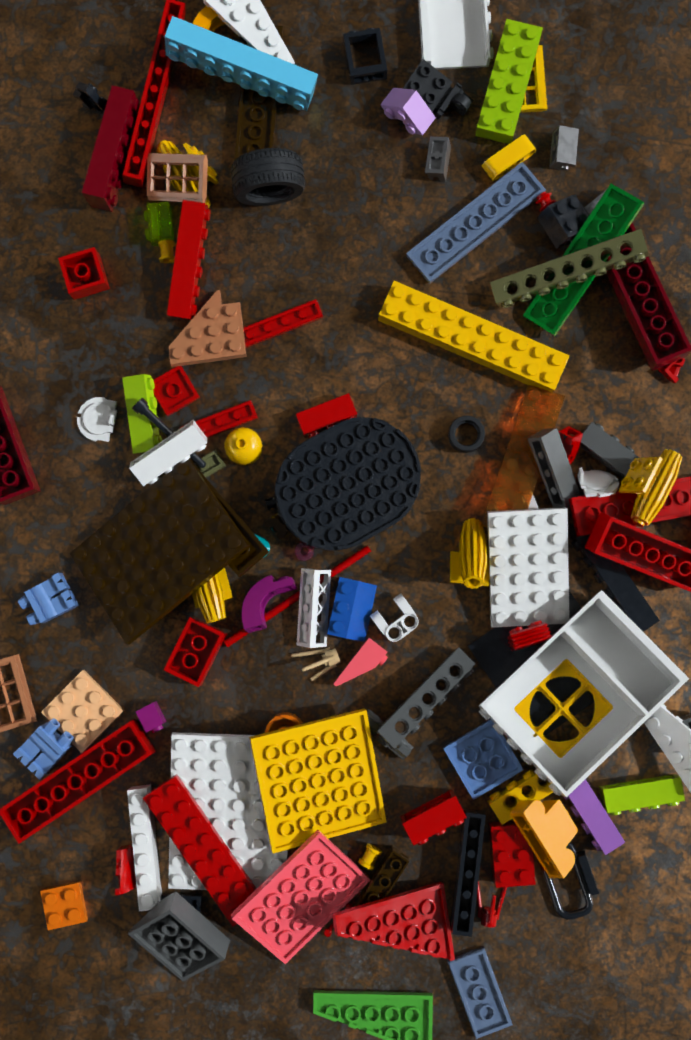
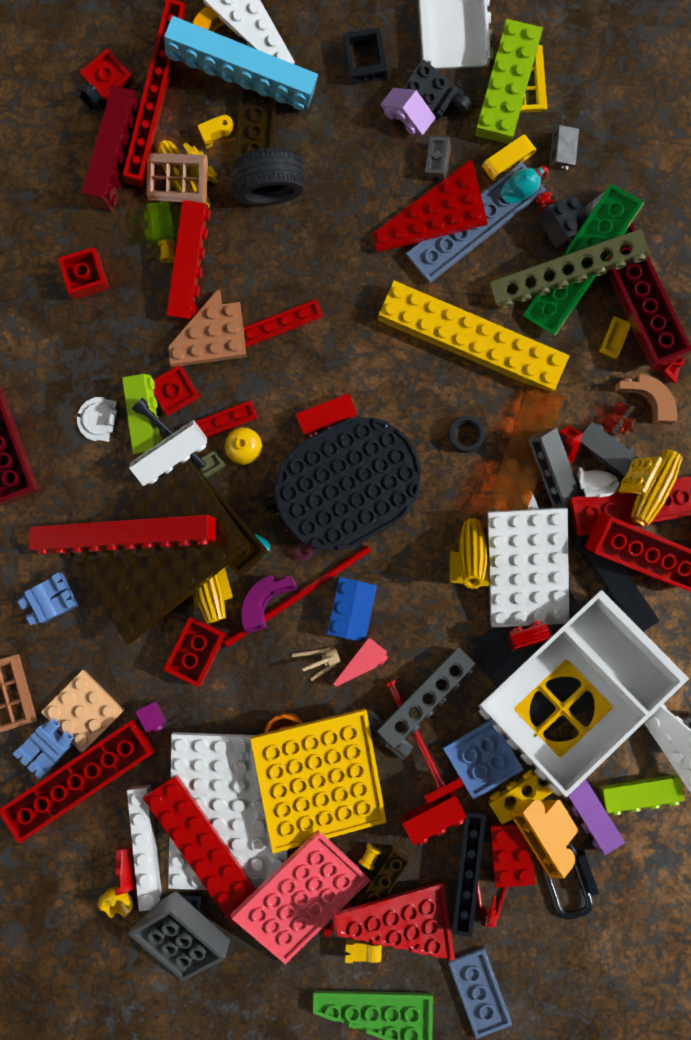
(64, 905): orange plate -> none
(105, 72): none -> red plate
(115, 904): none -> yellow hair
(124, 533): none -> red brick
(215, 128): none -> yellow leg
(310, 608): white fence -> none
(362, 951): none -> yellow leg
(399, 623): white piece -> none
(441, 786): none -> red tile
(442, 211): none -> red wing
(523, 184): none -> teal hair
(615, 337): none -> yellow tile
(623, 412): none -> clear red hips
(656, 392): none -> nougat arch

